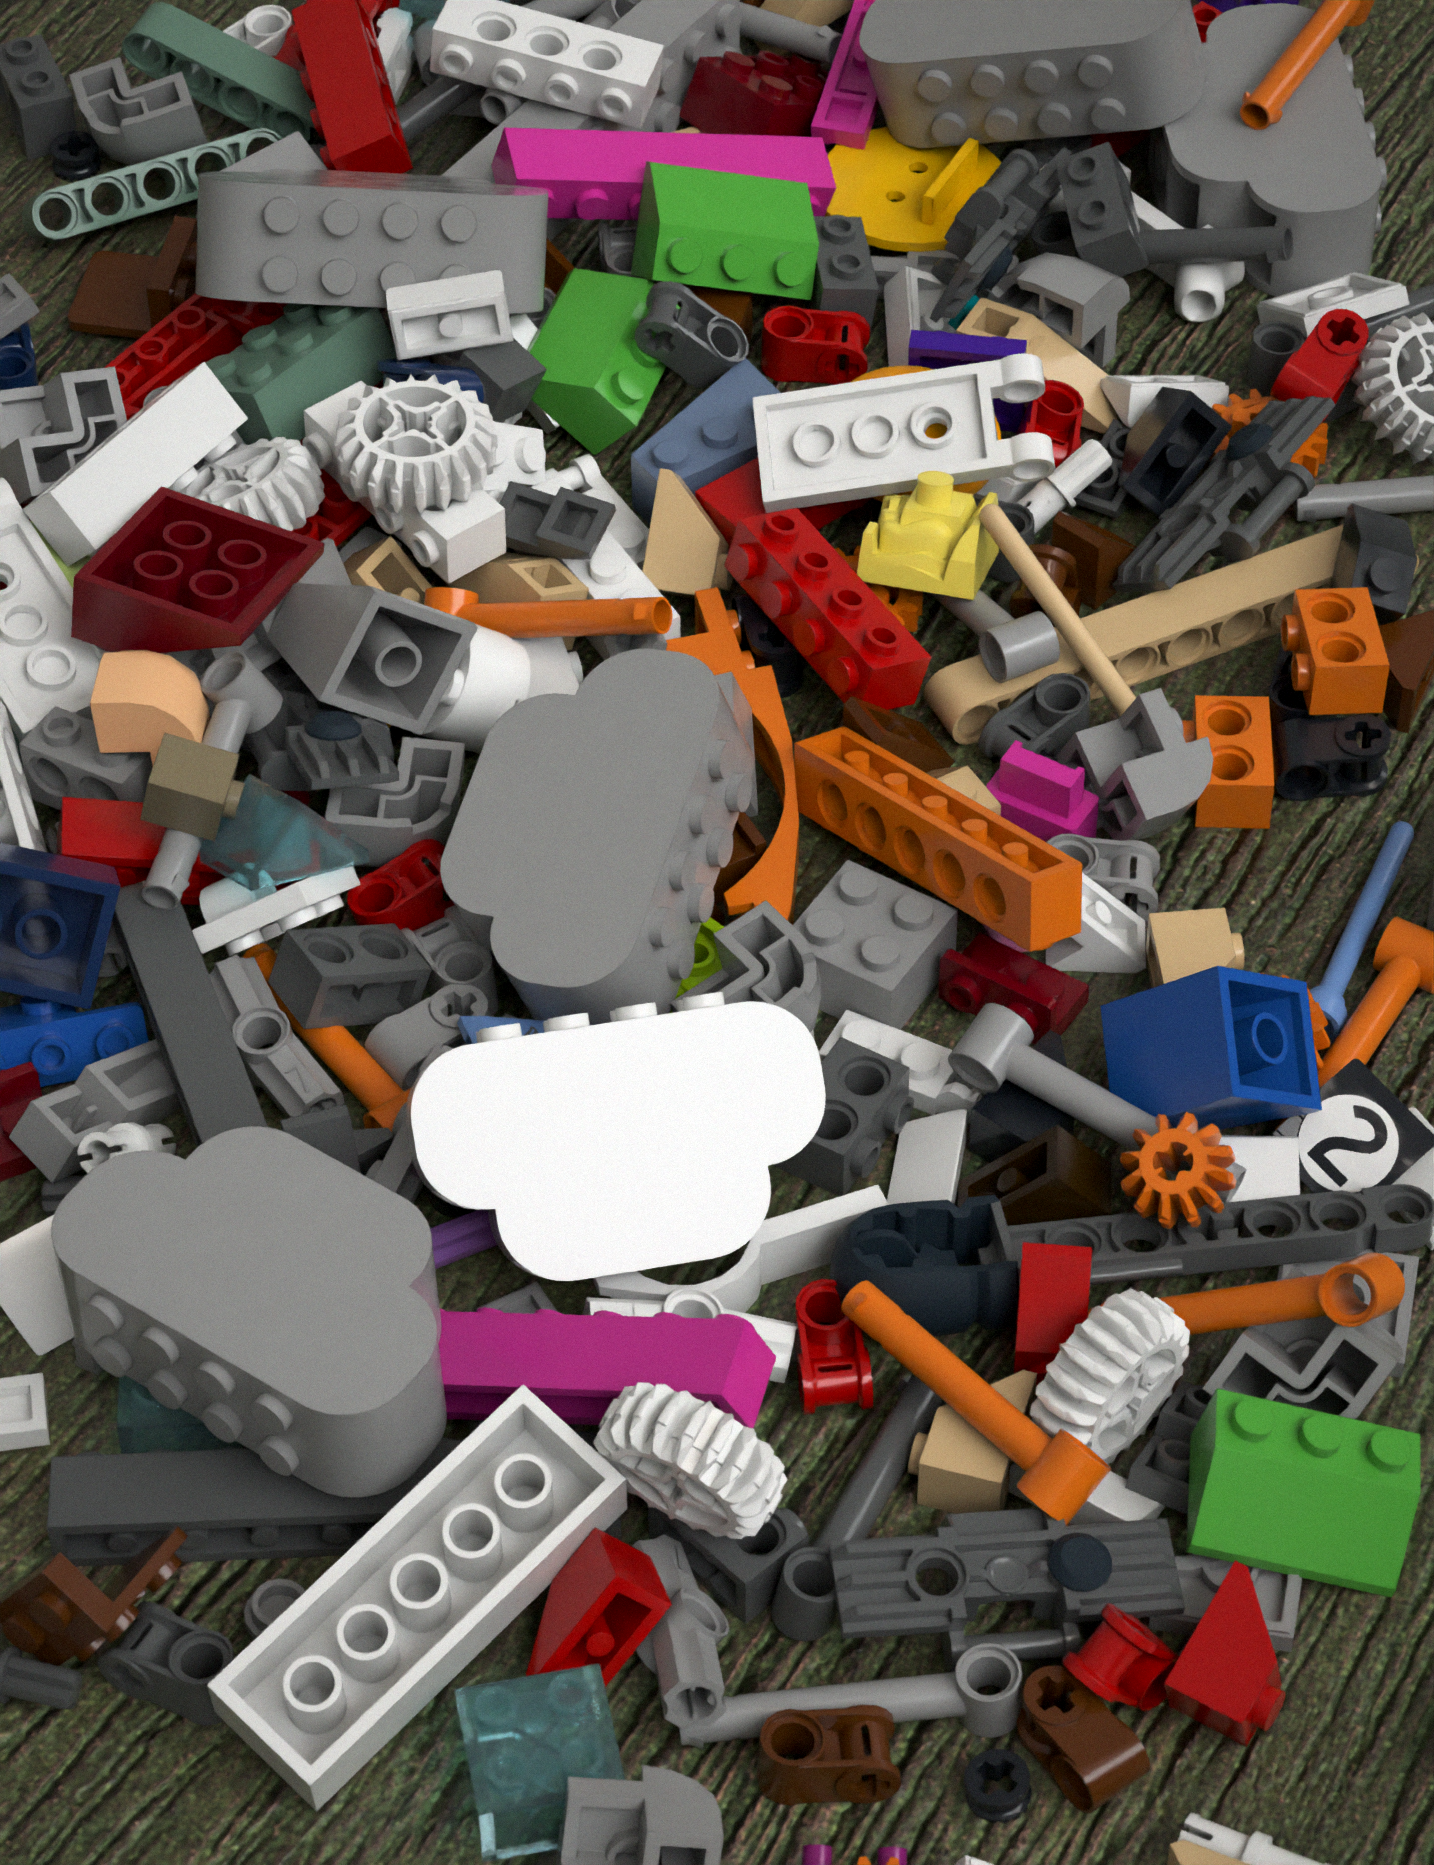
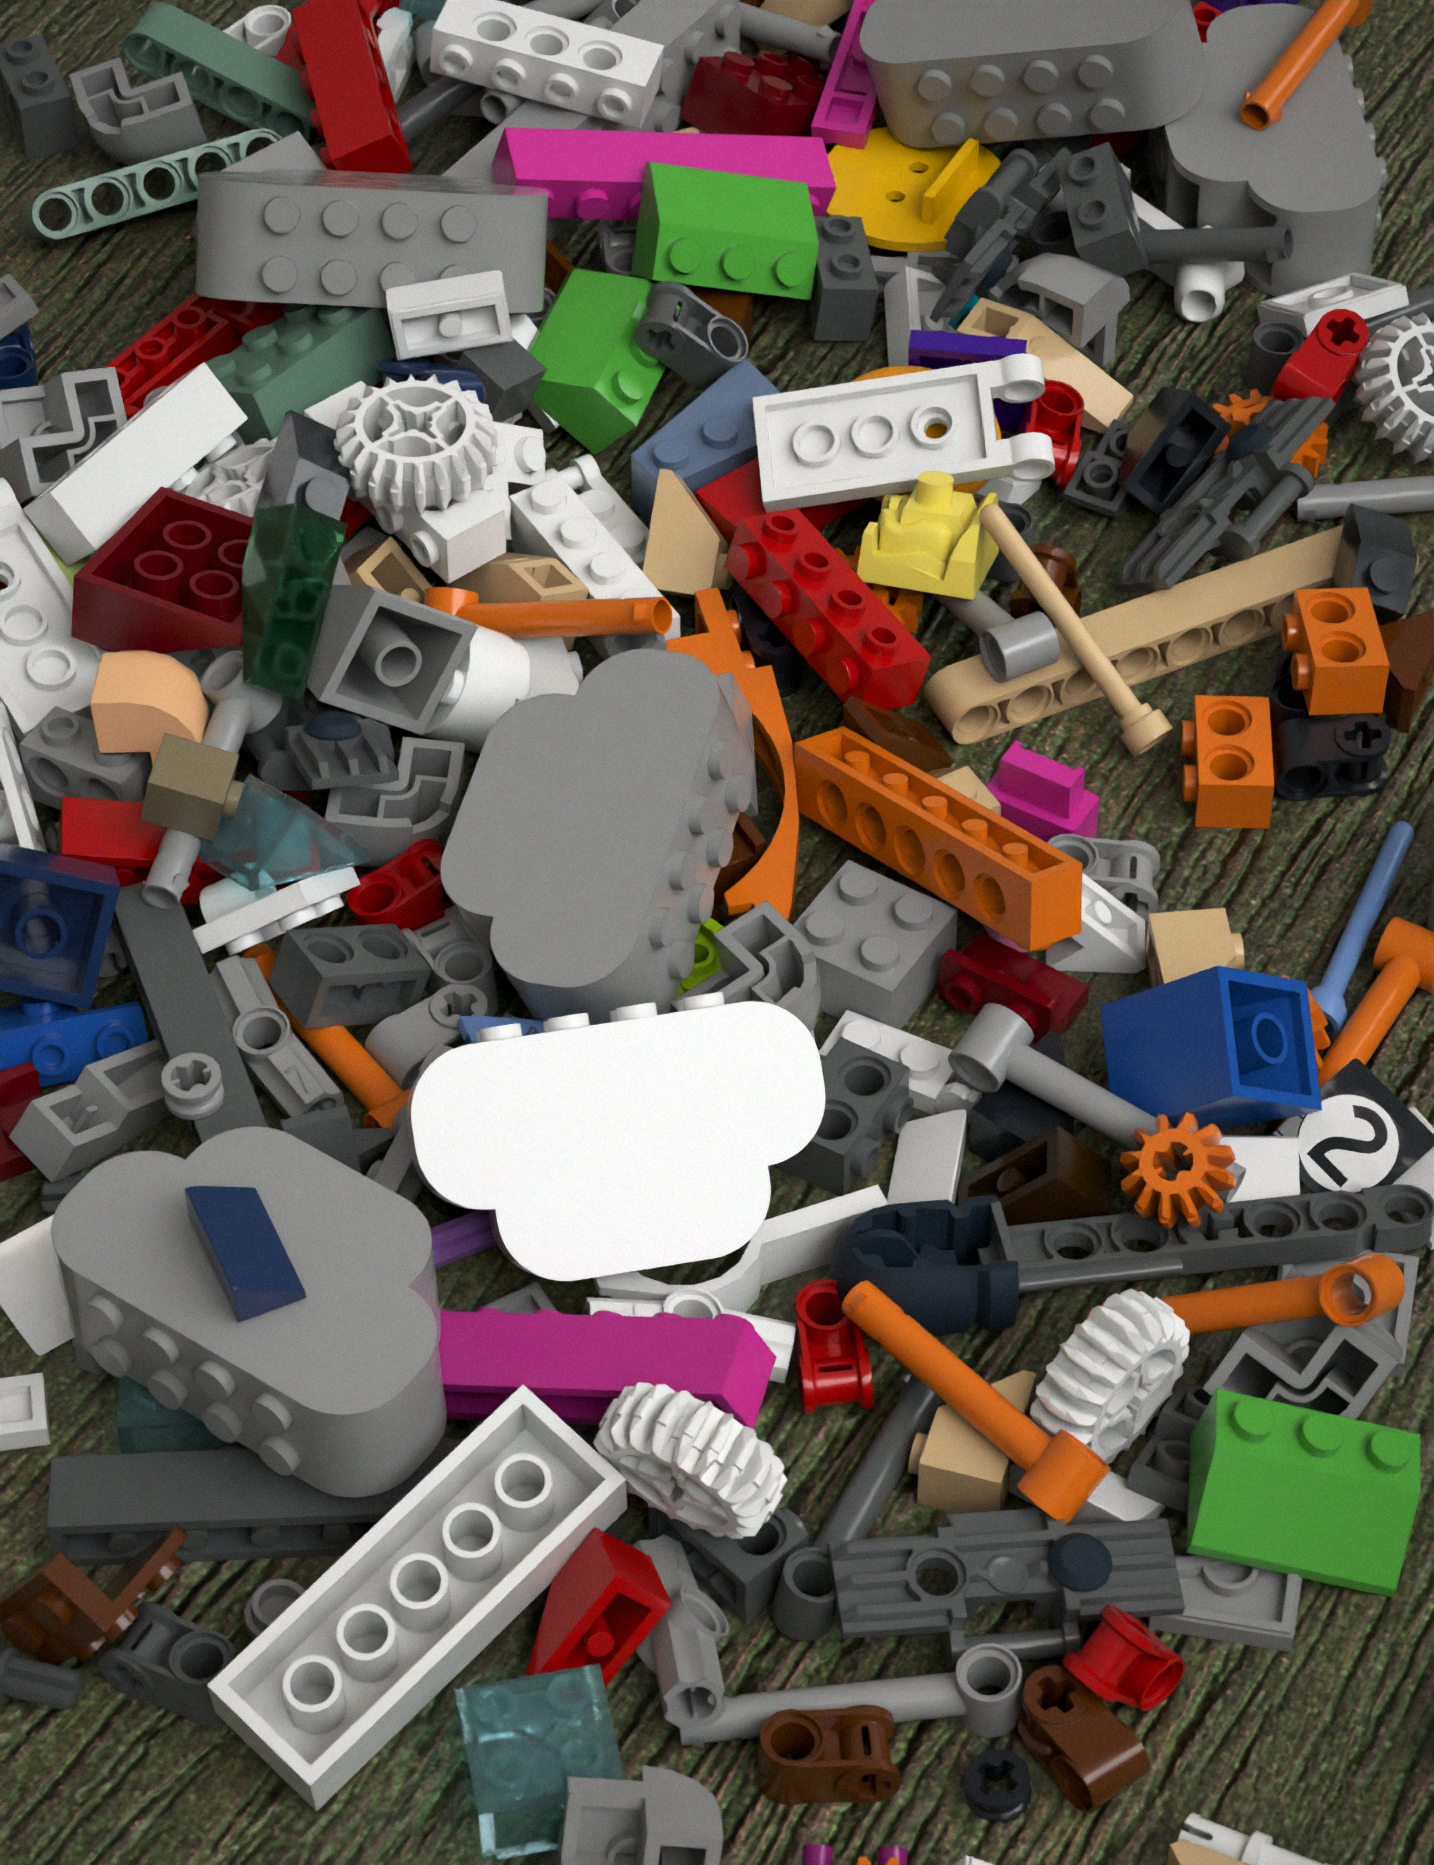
(75, 166): black bush -> none
(124, 1139): white pin -> none
(133, 291): reddish brown bracket -> none
(201, 1099): none -> light grey bush
(243, 1249): none -> dark blue slope
(286, 595): none -> clear green slope
(305, 468): none -> slope
(554, 525): dark grey slope -> none
(808, 345): red piece -> none
(1040, 719): dark grey piece -> none
(1050, 1302): red slope -> none
(1066, 482): white axle -> none
(1096, 552): reddish brown slope -> none
(1134, 393): white slope -> none
(1140, 768): light grey brick -> none
(1229, 1665): red slope -> none

